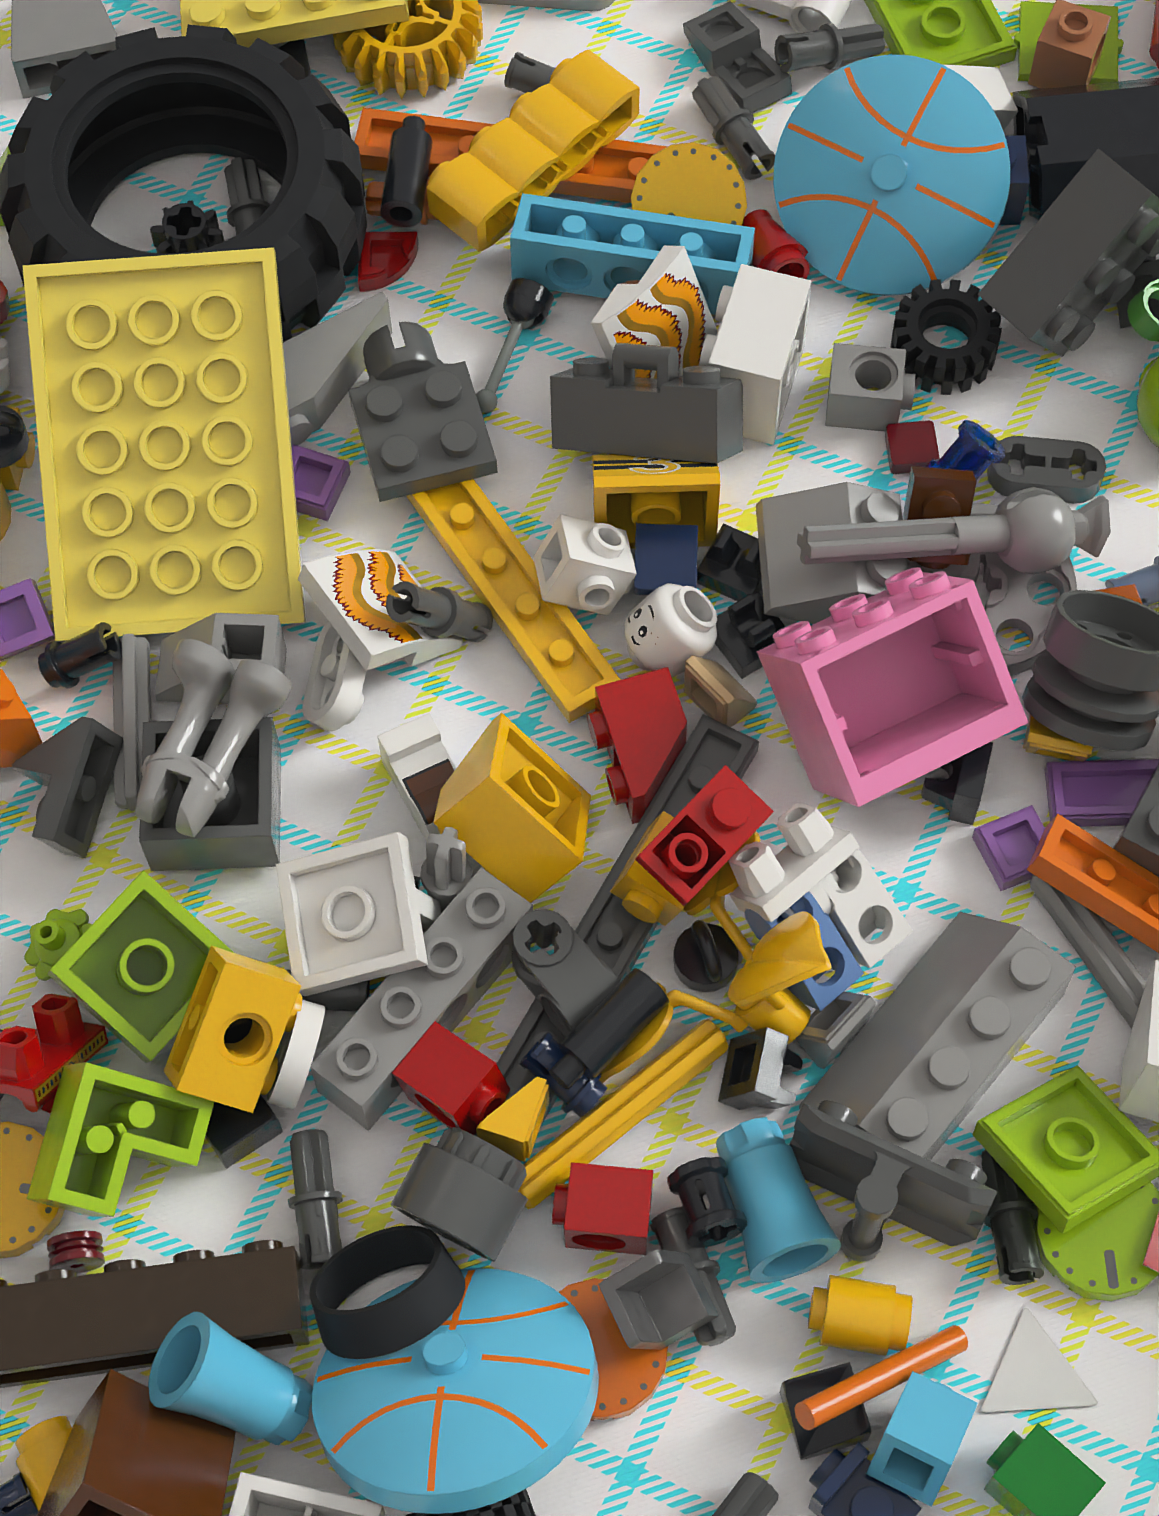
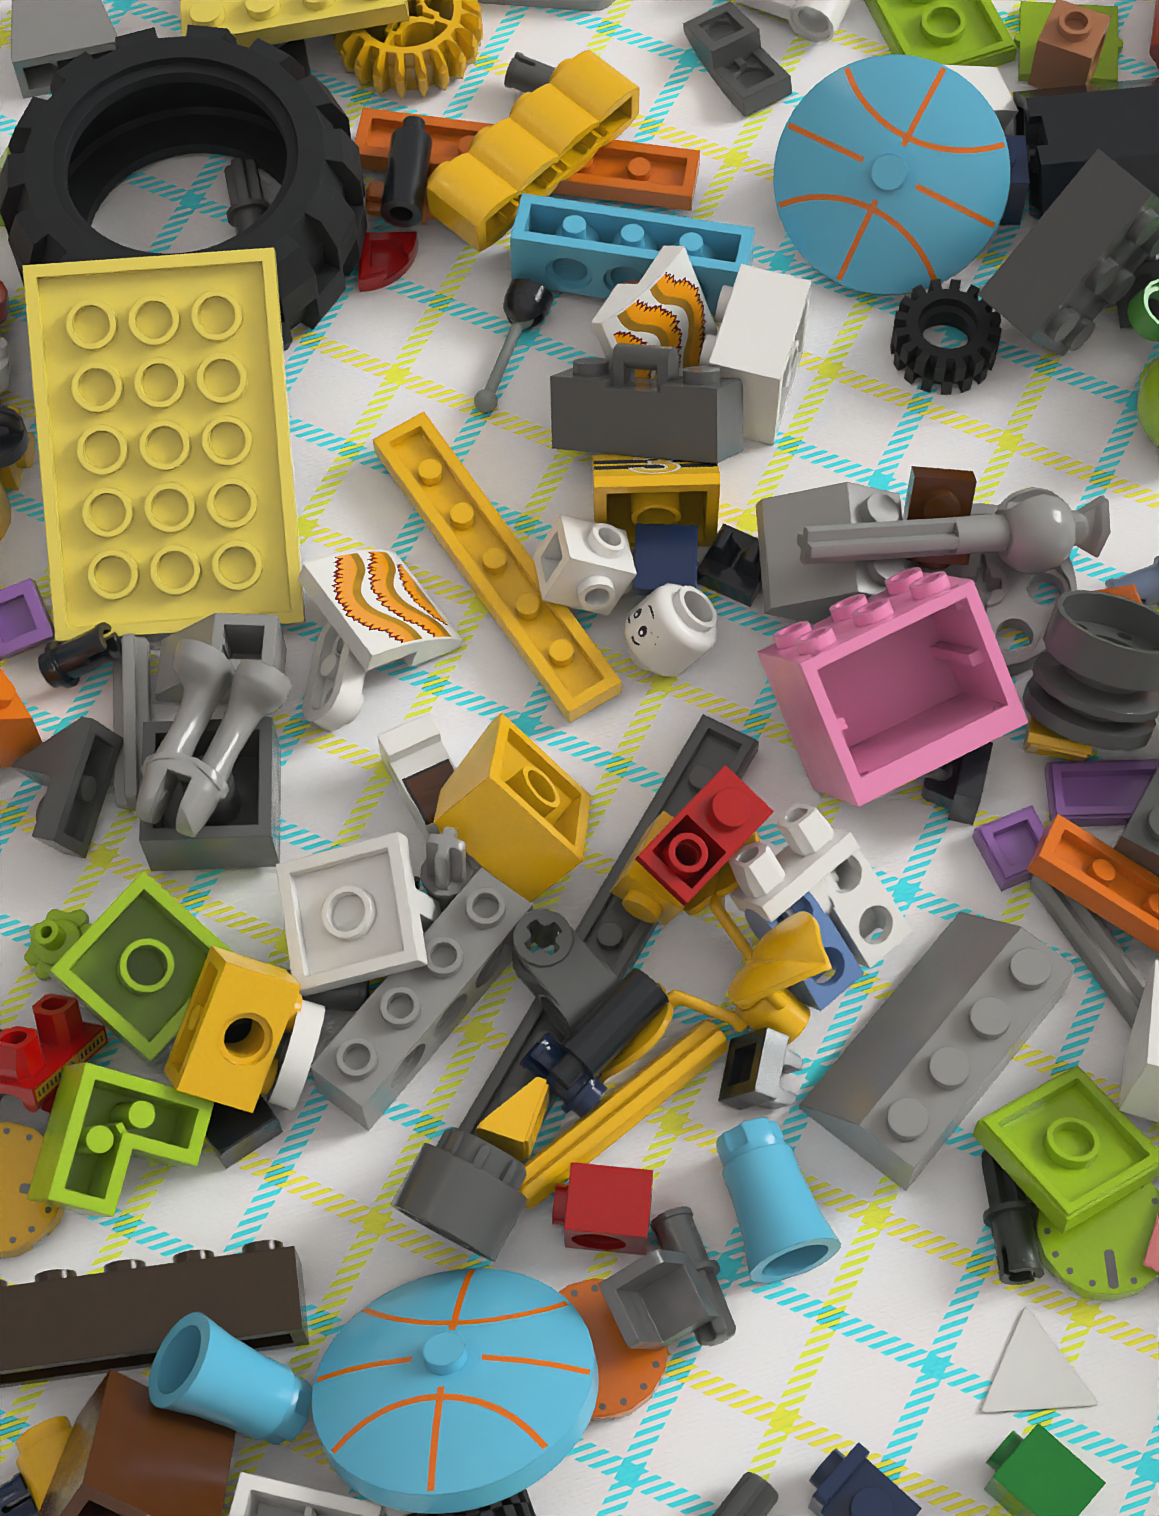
(76, 1251): dark red piece -> none
(186, 229): black gear -> none
(314, 1198): dark grey axle -> none
(318, 481): medium lavender tile -> none
(328, 362): light grey slope -> none
(398, 1320): black tyre -> none
(418, 417): dark grey plate -> none
(439, 612): dark grey pin -> none
(451, 1080): red brick -> none
(643, 733): red slope -> none
(691, 183): yellow tile -> none
(705, 957): black tile -> none
(716, 691): tan slope -> none
(722, 1220): black bush -> none
(732, 126): dark grey axle -> none
(744, 631): black tile -> none
(774, 247): red cone -> none
(827, 46): dark grey axle -> none
(835, 1026): light grey slope -> none
(836, 1433): black slope -> none
(860, 1315): yellow brick -> none
(862, 366): light grey brick -> none
(880, 1377): orange bar -> none
(887, 1182): dark grey shield -> none
(910, 445): dark red piece -> none
(922, 1438): medium azure brick -> none
(971, 450): clear blue bush -> none
(1046, 467): dark grey beam -> none

